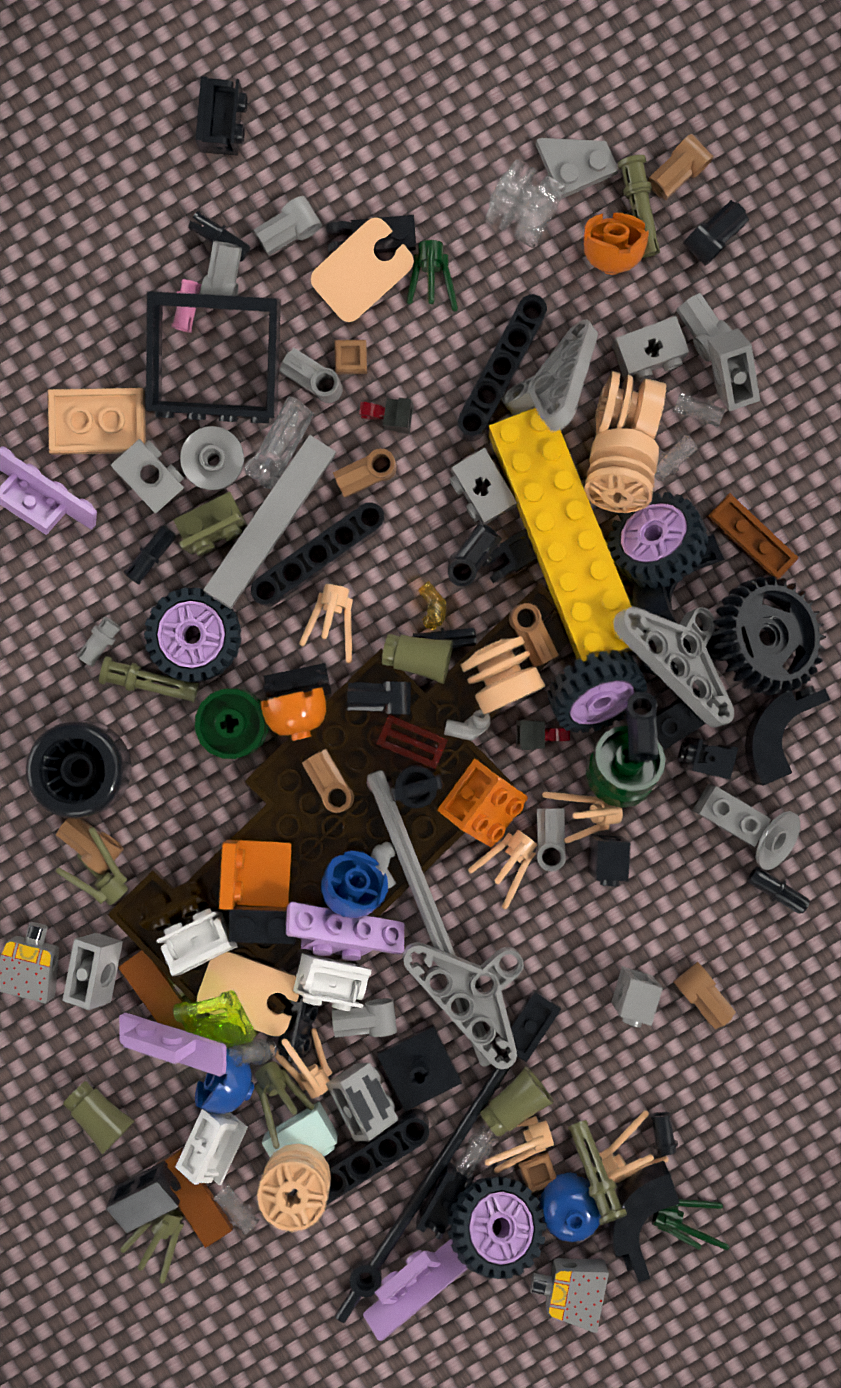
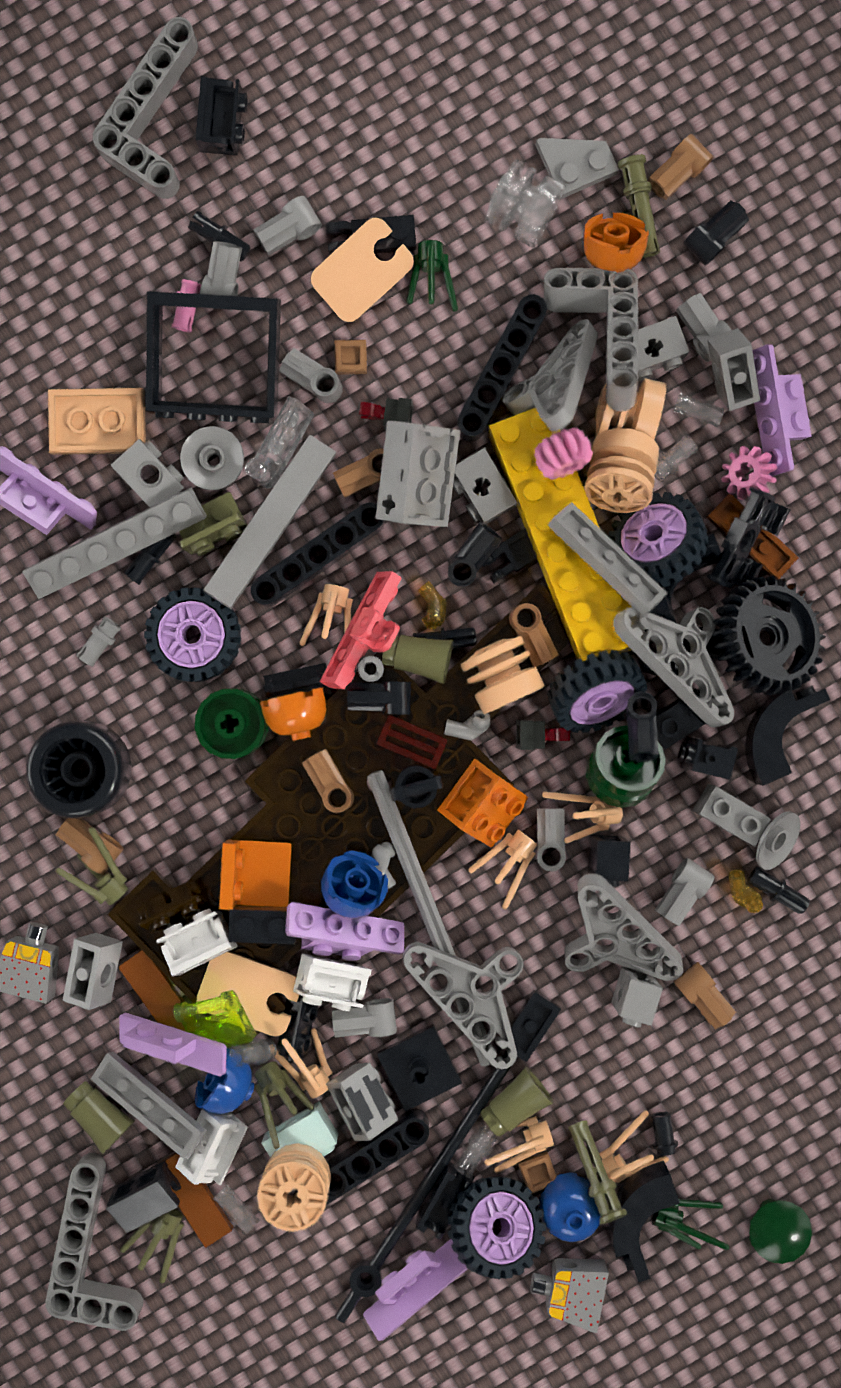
(77, 1252): none -> light grey beam
(115, 543): none -> light grey plate
(131, 681): olive pin -> none
(145, 107): none -> light grey beam
(148, 1105): none -> light grey plate
(362, 668): none -> light grey pin
(365, 631): none -> coral plate
(417, 474): none -> light grey piece
(563, 453): none -> bright pink gear
(607, 559): none -> light grey plate
(610, 293): none -> light grey beam
(626, 945): none -> light grey beam
(688, 884): none -> light grey piece
(740, 467): none -> bright pink gear
(742, 535): none -> black piece
(744, 894): none -> clear yellow arm
(780, 411): none -> lavender bracket
(780, 1231): none -> dark green dish

